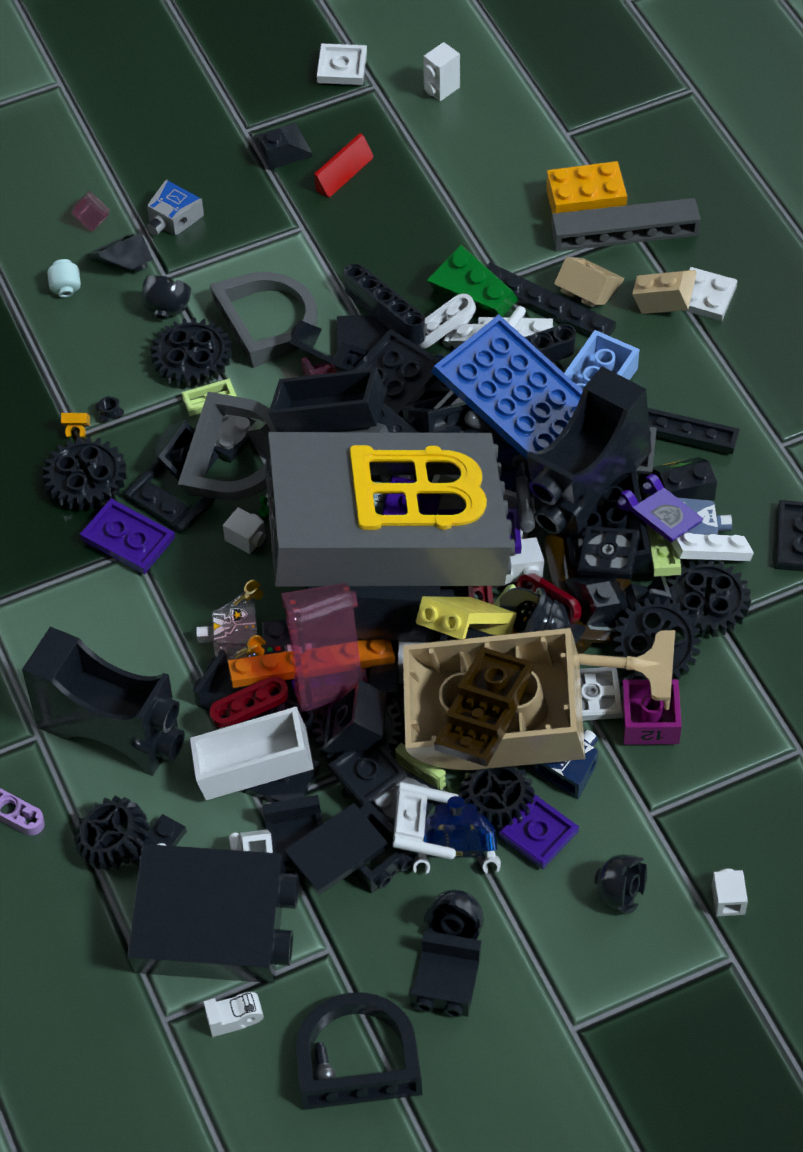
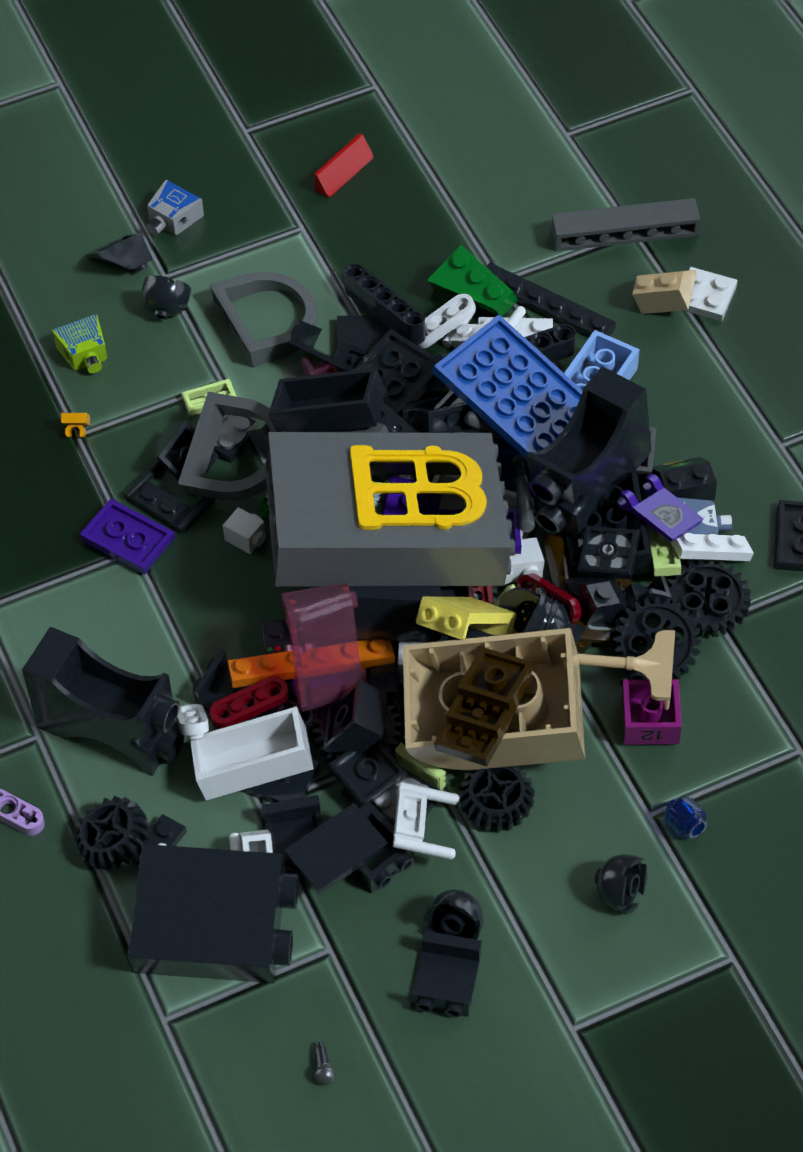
(64, 278): light aqua head -> none
(68, 482): black gear -> none
(82, 344): none -> lime torso
(90, 211): clear pink panel -> none
(109, 408): black plate -> none
(191, 352): black gear -> none
(192, 721): none -> white plate
(233, 1013): white leg -> none
(236, 626): clear torso -> none
(282, 146): black slope -> none
(342, 64): white plate -> none
(358, 1087): black window -> none
(441, 71): white brick -> none
(460, 828): clear blue torso -> none
(540, 833): dark purple plate -> none
(573, 774): dark blue torso -> none
(585, 187): light orange brick -> none
(587, 281): tan slope -> none
(600, 693): white piece -> none
(686, 817): none -> clear blue head
(693, 431): black plate -> none
(729, 892): white brick -> none

